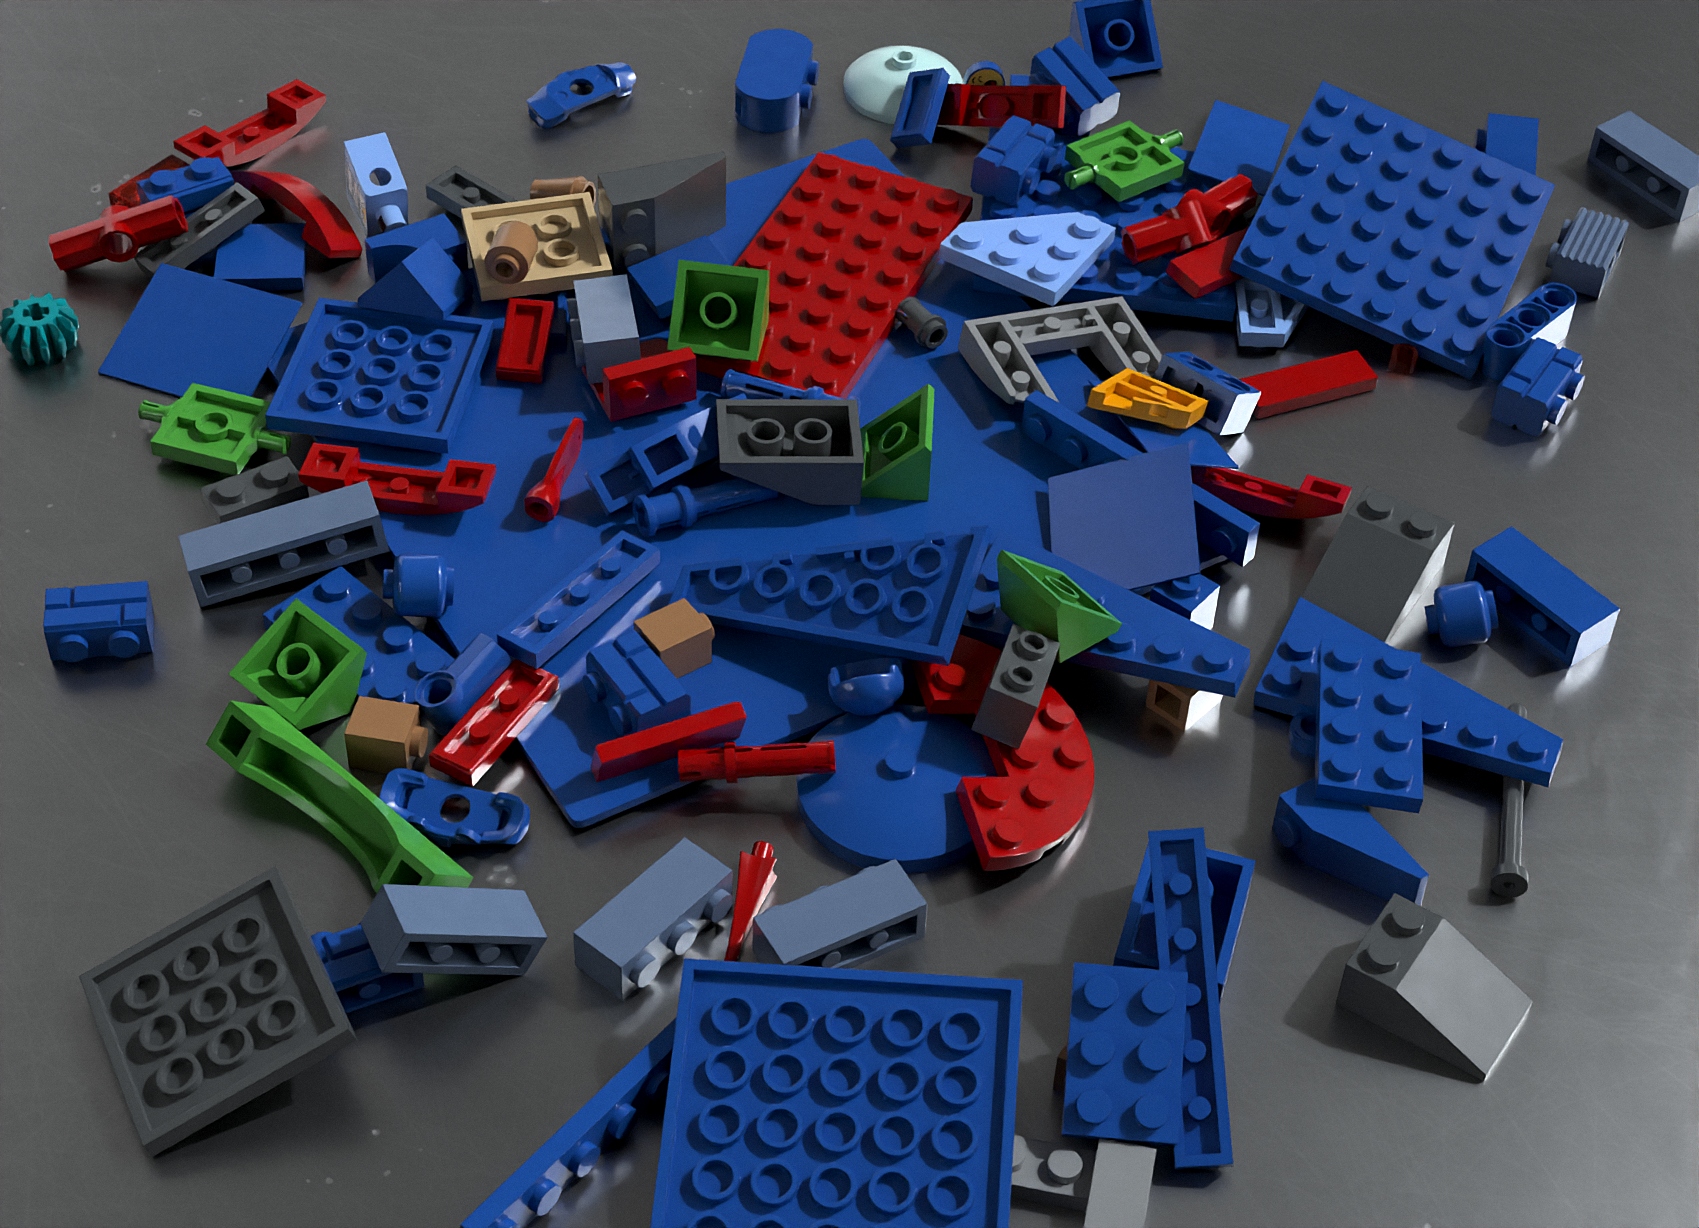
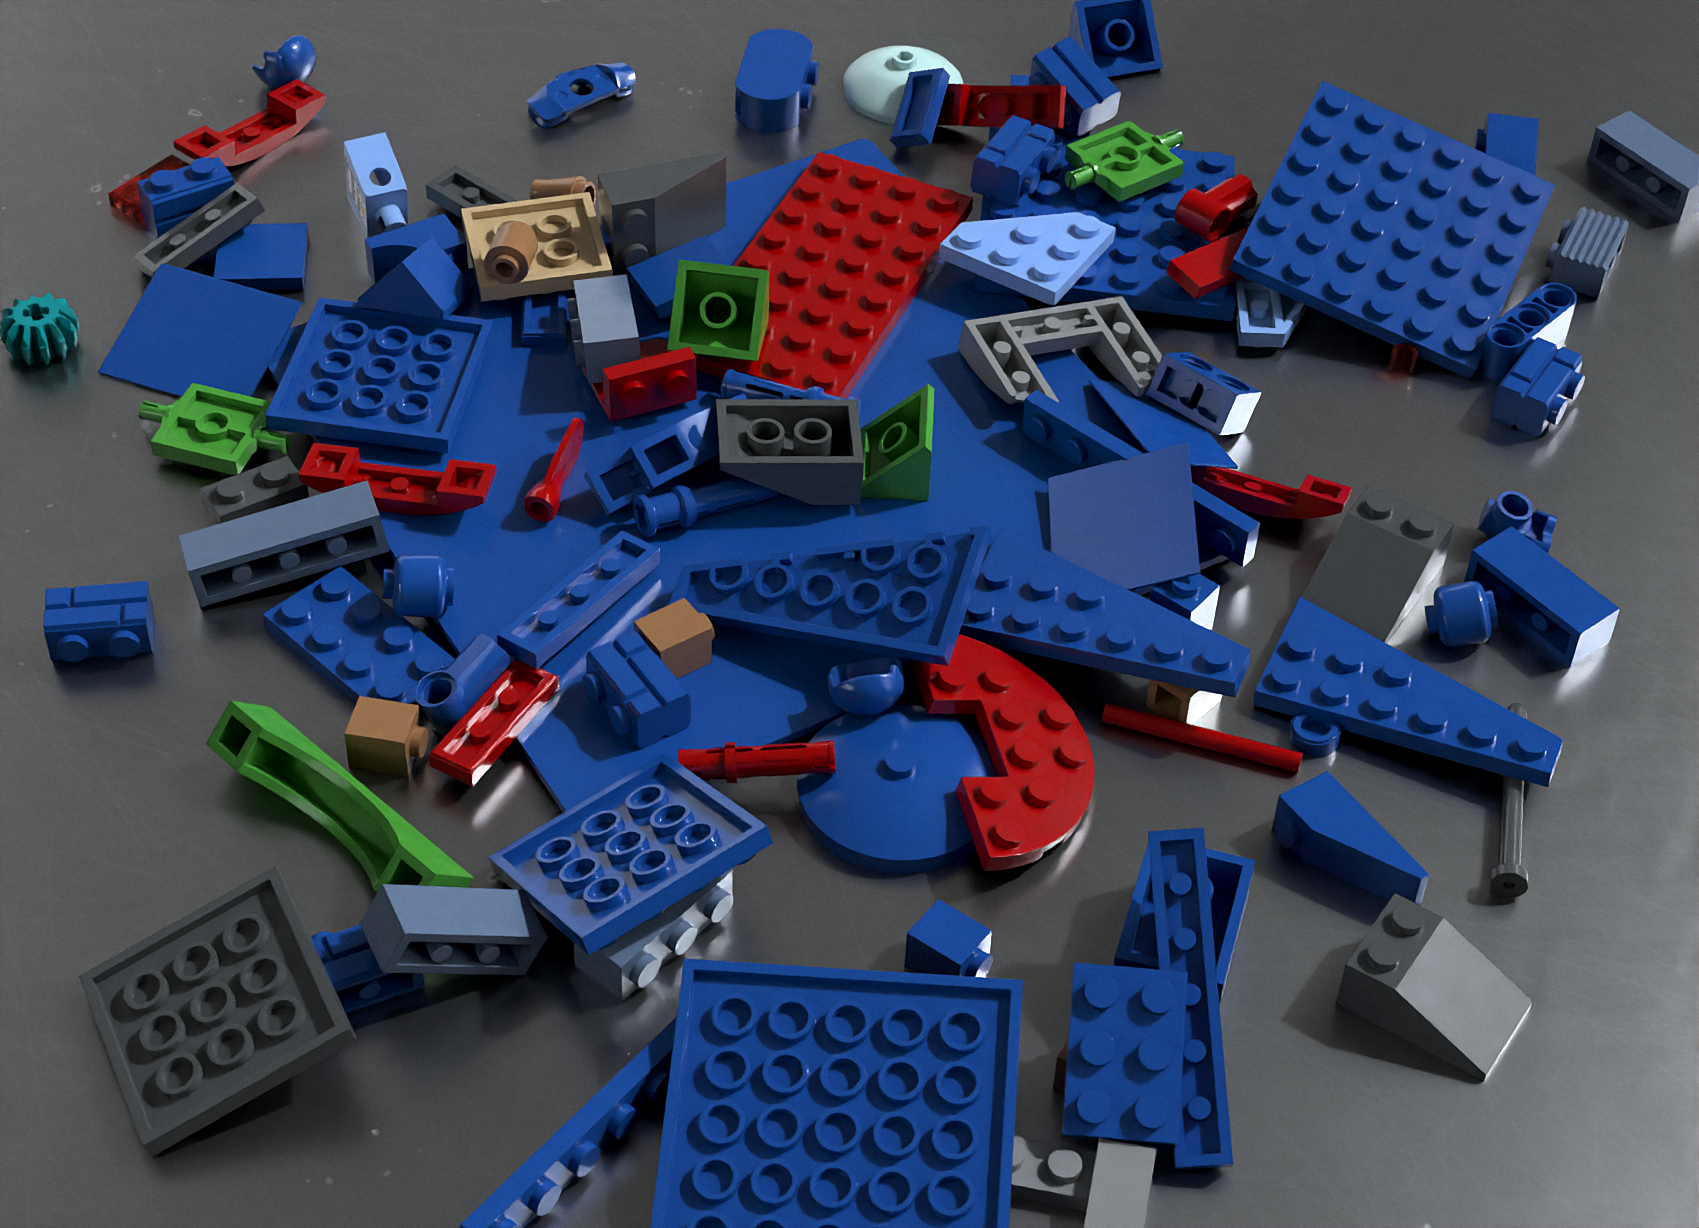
(136, 226): red piece -> none
(292, 61): none -> blue hair
(303, 668): bright green slope -> none
(325, 224): red slope -> none
(419, 800): blue piece -> none
(525, 340): red tile -> none
(630, 852): none -> blue plate
(663, 741): red tile -> none
(753, 885): red piece -> none
(843, 921): sand blue brick -> none
(928, 328): dark grey pin -> none
(948, 944): none -> blue brick
(984, 74): tile -> none
(1015, 686): dark grey brick -> none
(1051, 605): bright green slope -> none
(1147, 399): light orange wing -> none
(1176, 230): red piece -> none
(1202, 737): none -> red bar
(1239, 144): blue piece -> none
(1311, 383): red tile -> none
(1369, 726): blue plate -> none
(1517, 511): none -> blue plate

